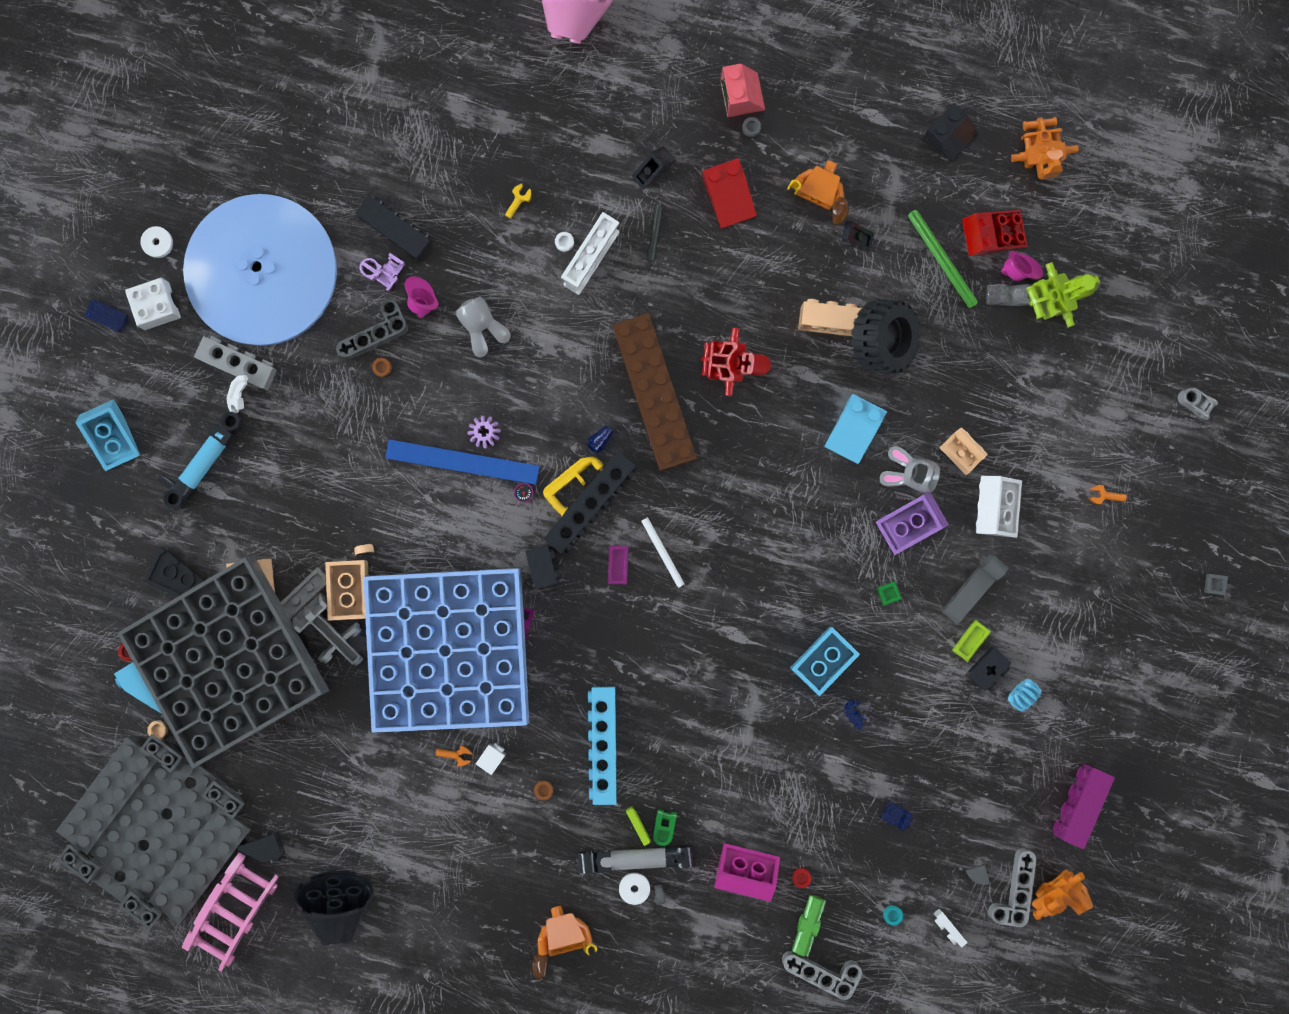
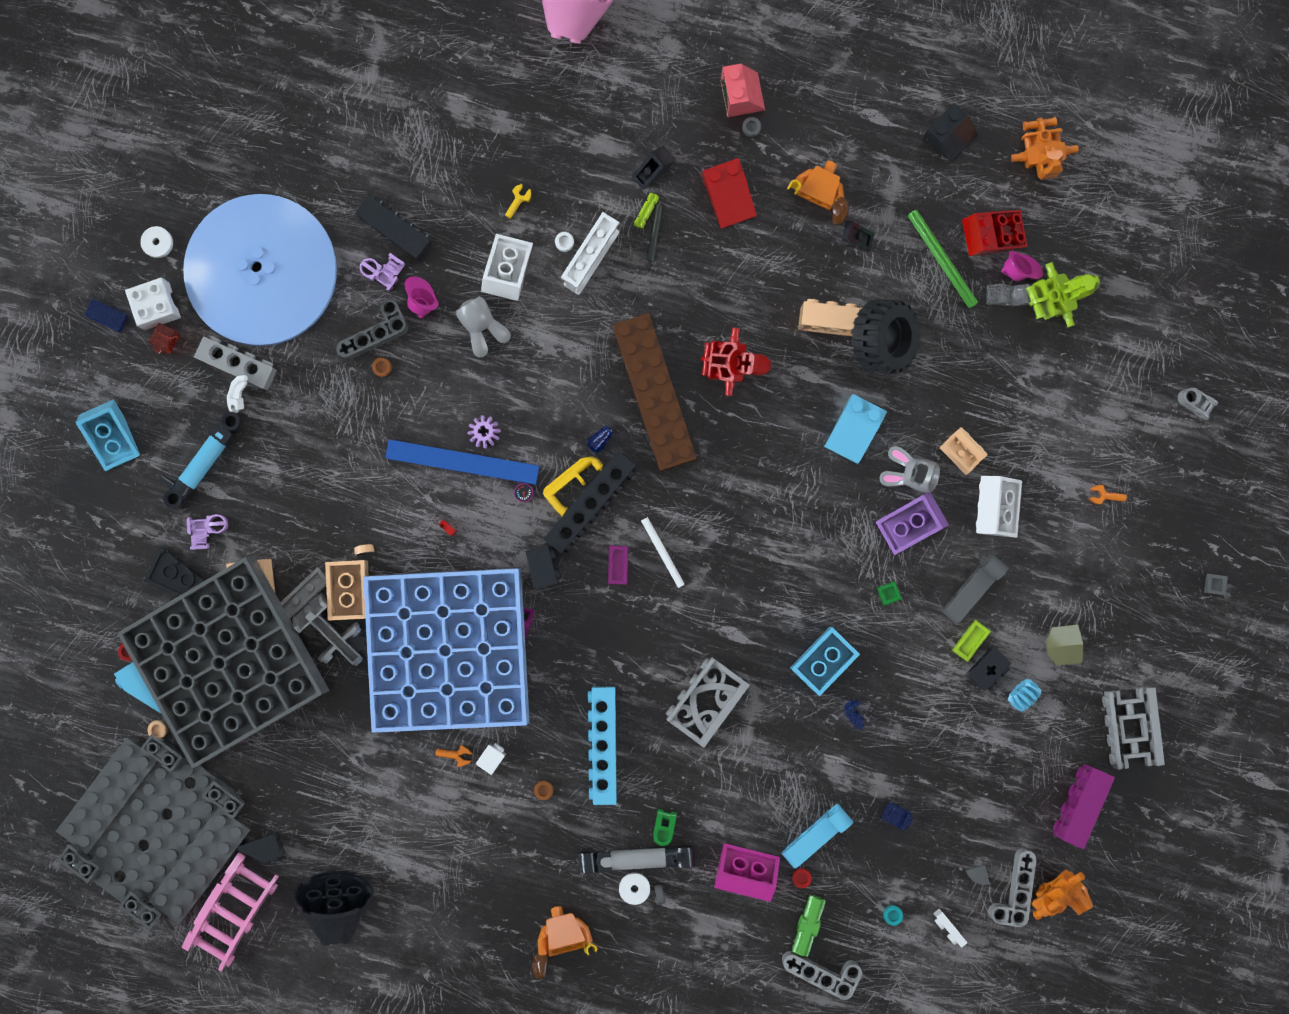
(163, 339): none -> clear red brick
(201, 527): none -> lavender piece
(447, 528): none -> red tile
(506, 267): none -> white slope
(641, 831): lime tile -> none
(646, 210): none -> lime axle
(707, 728): none -> light grey fence
(817, 835): none -> medium azure beam
(1065, 645): none -> olive slope
(1148, 724): none -> light grey fence

